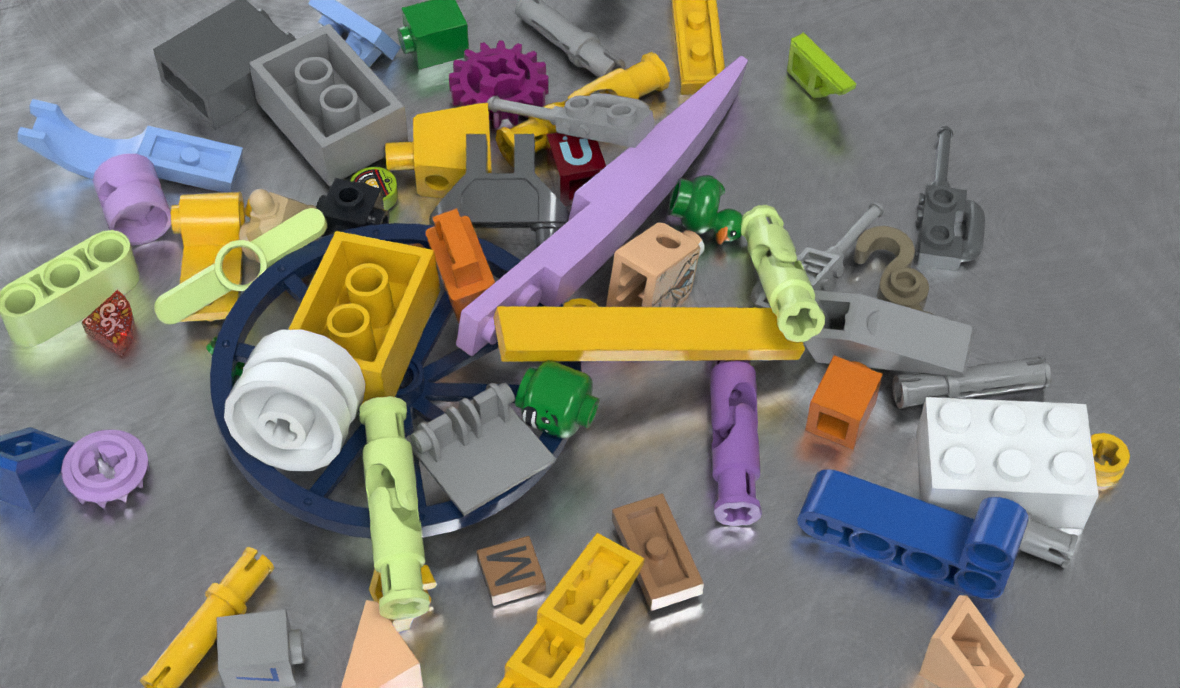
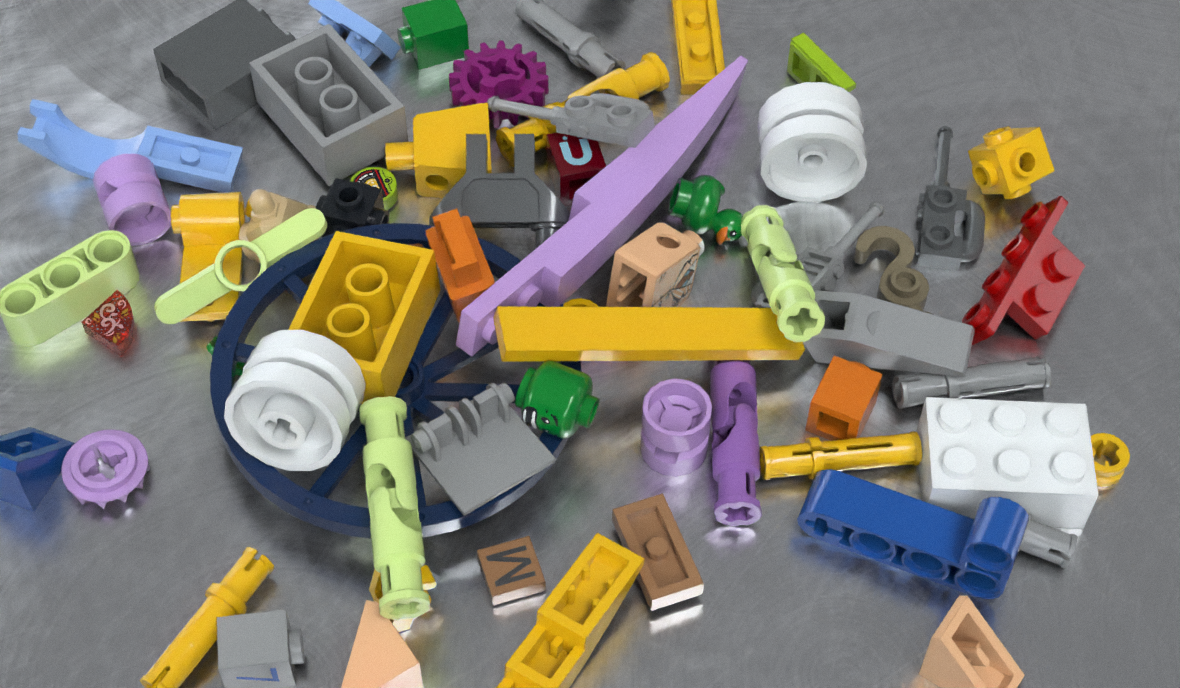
(675, 427): none -> lavender wheel
(811, 142): none -> white wheel
(840, 455): none -> yellow pin
(1010, 161): none -> yellow brick
(1031, 279): none -> red bracket

